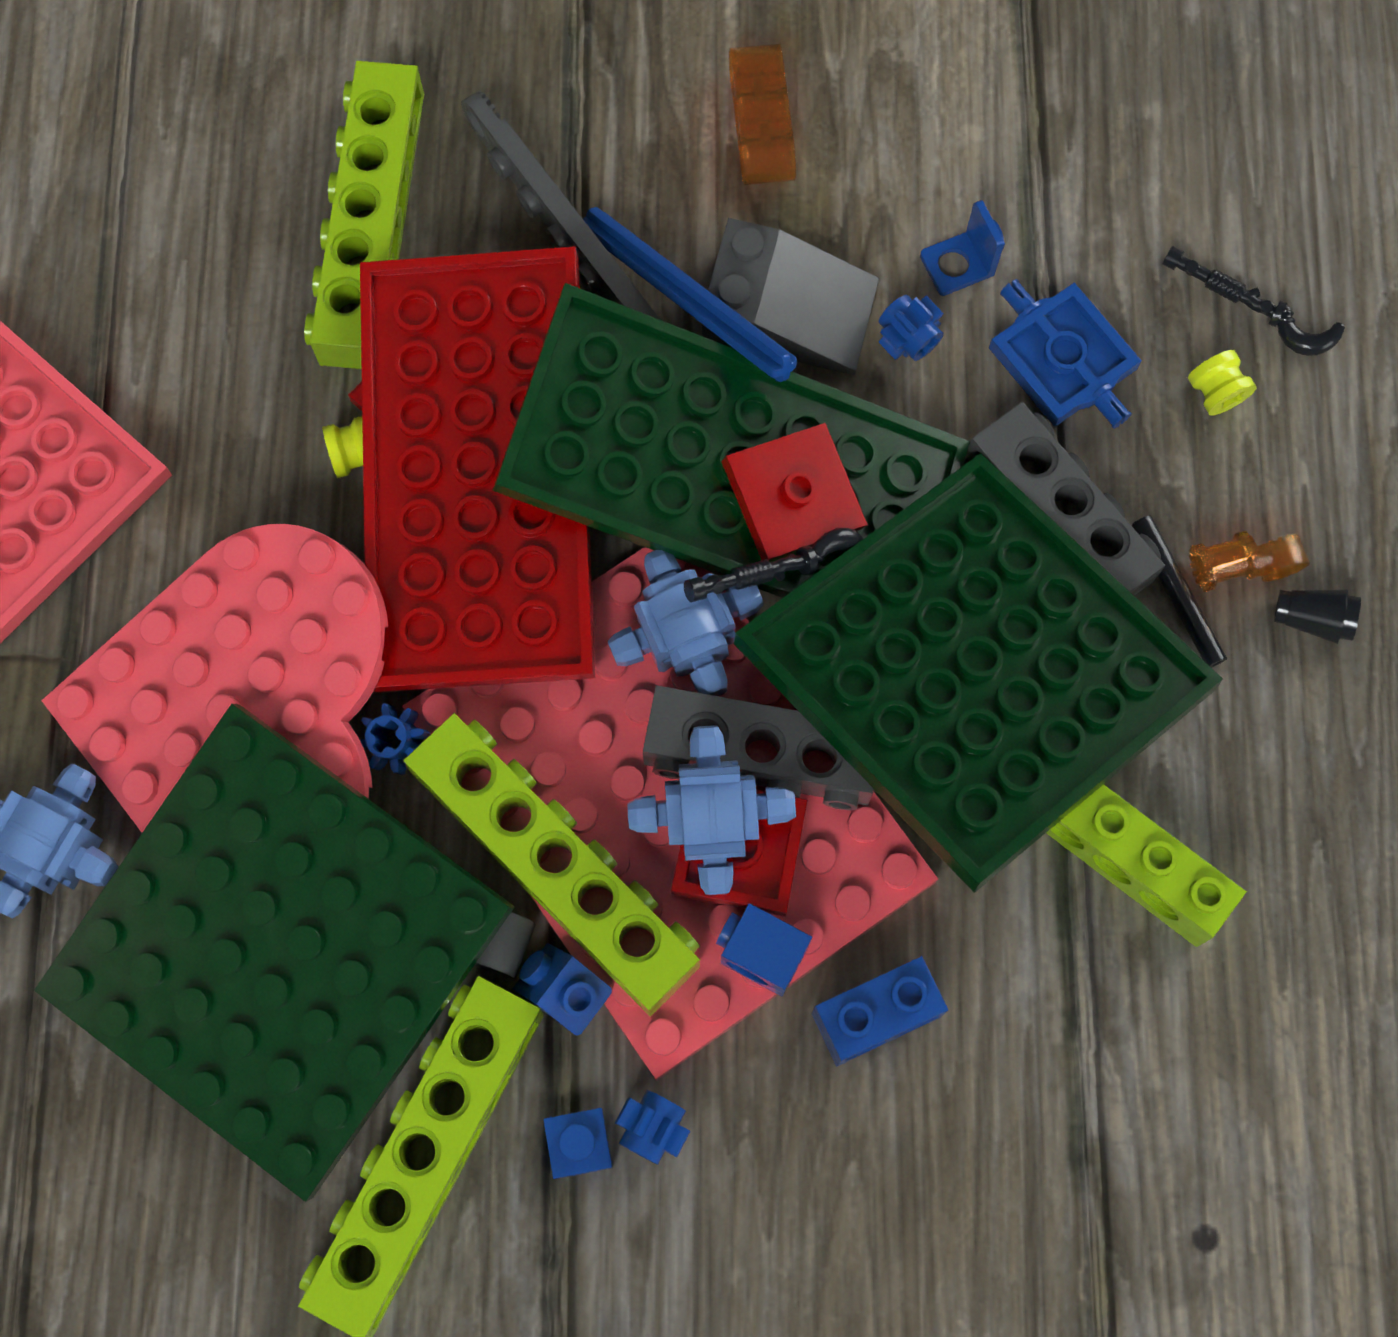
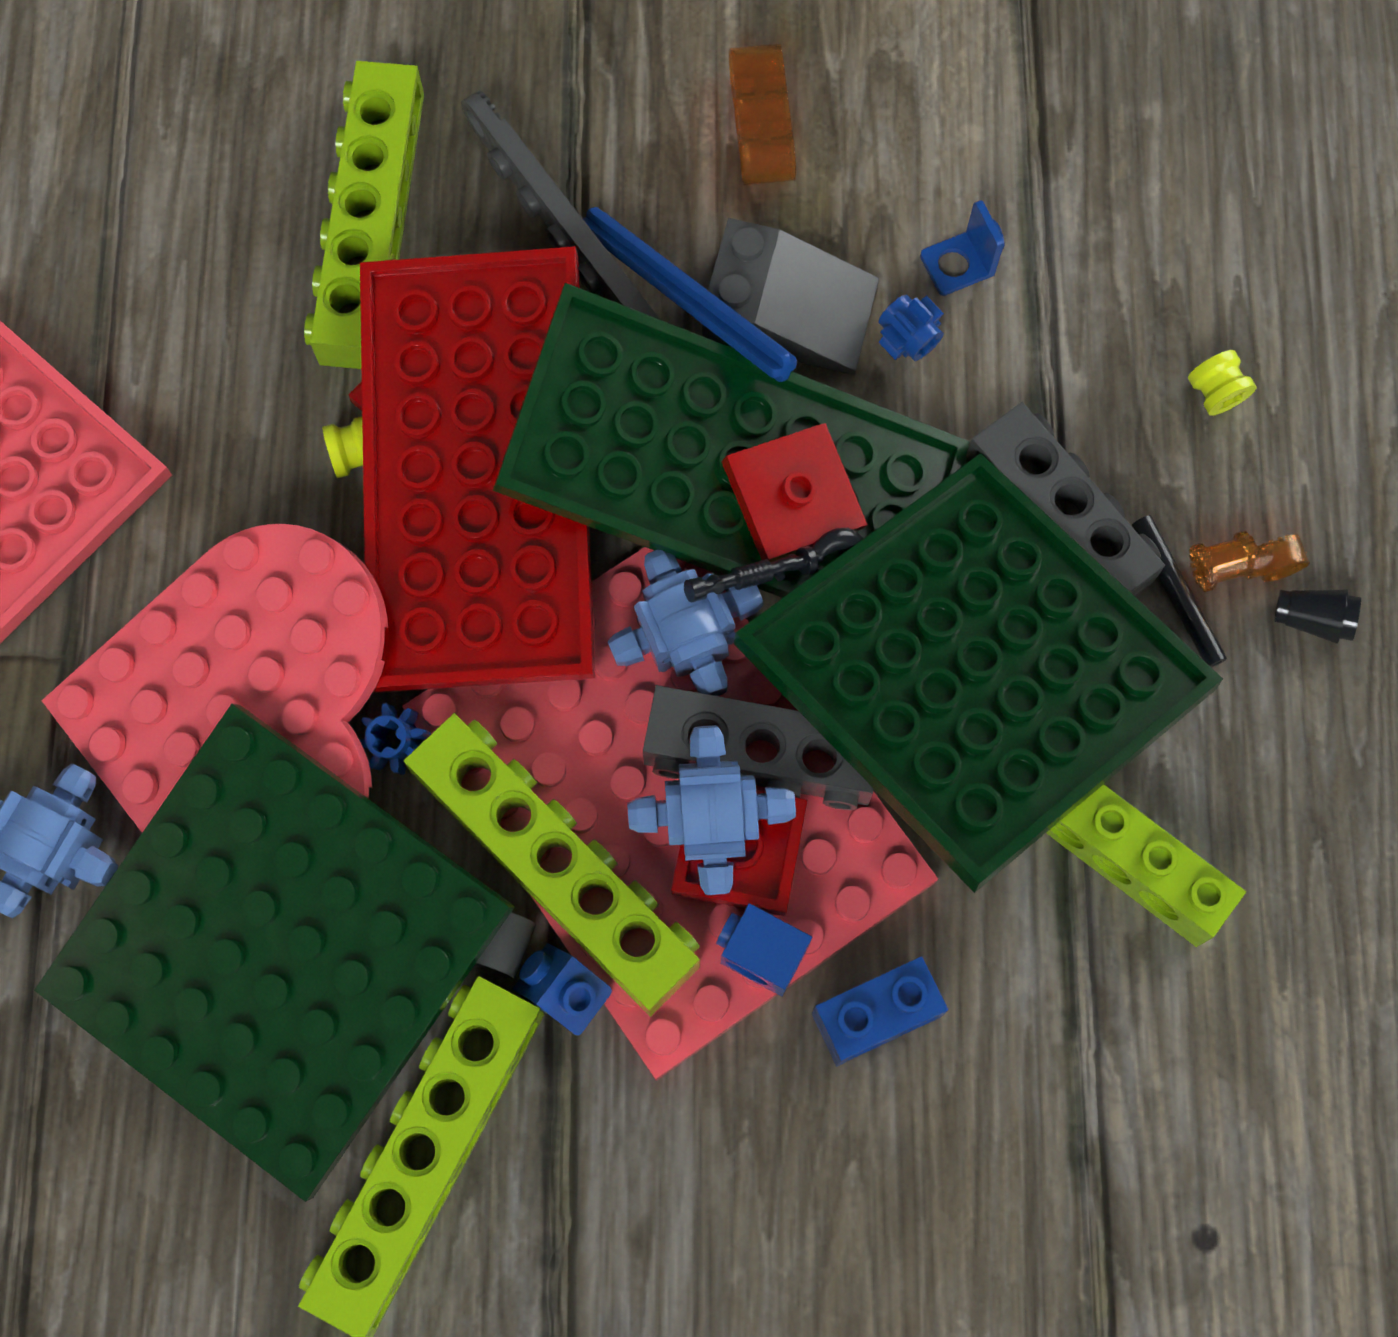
(577, 1143): blue plate -> none
(652, 1127): blue gear -> none
(1064, 354): blue plate -> none
(1280, 315): black piece -> none

